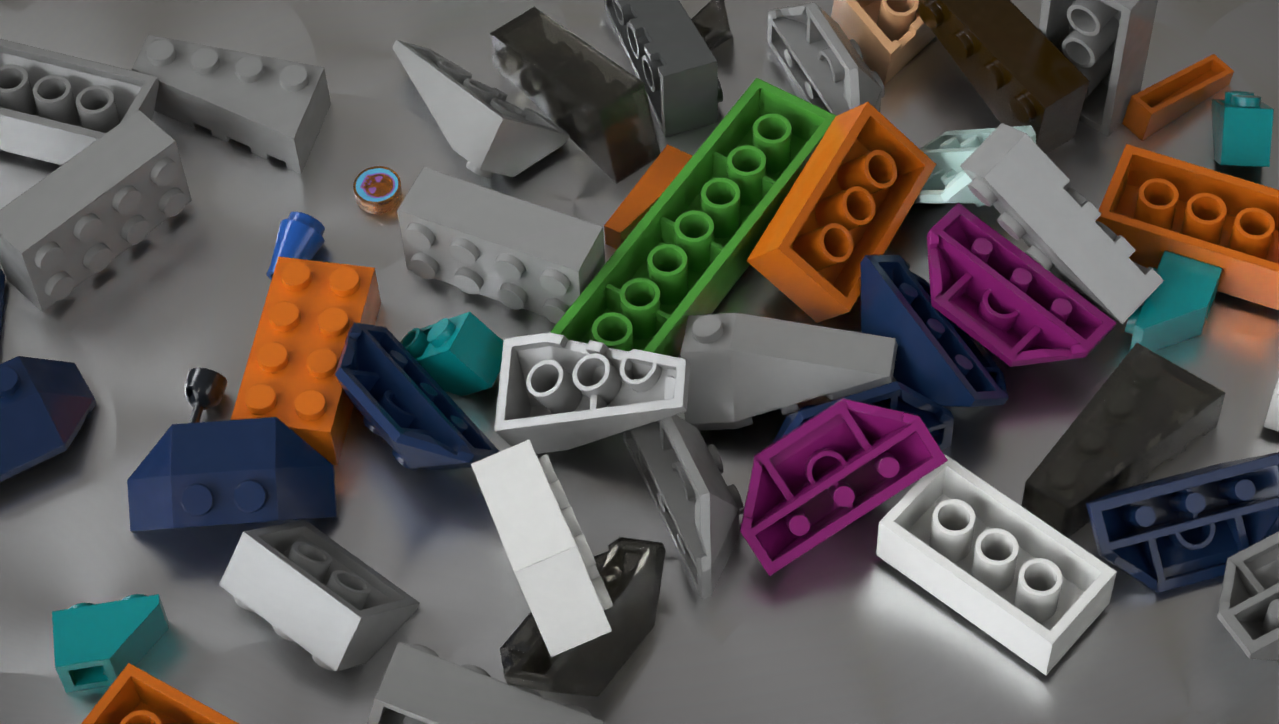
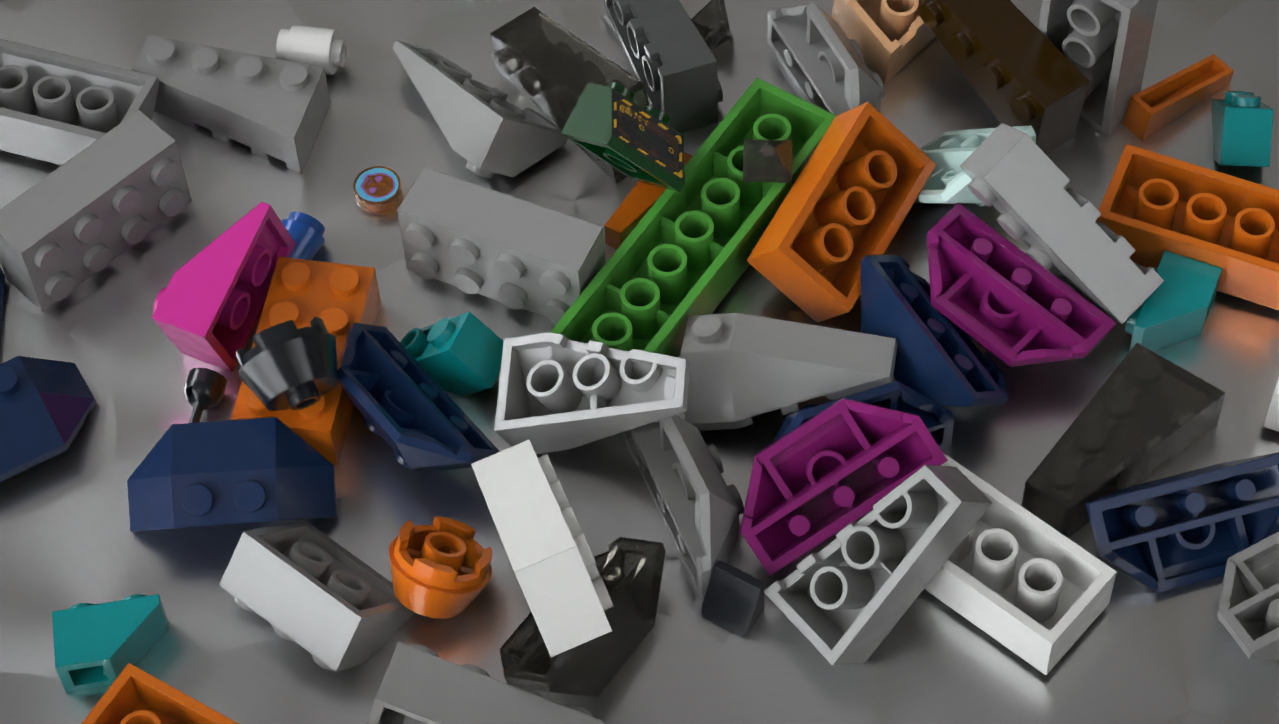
(223, 289): none -> dark pink slope
(290, 365): none -> black cone
(312, 47): none -> white brick
(438, 567): none -> orange cone
(628, 136): none -> dark green slope
(733, 599): none -> black slope
(767, 161): none -> clear smoke slope
(879, 566): none -> light grey wedge

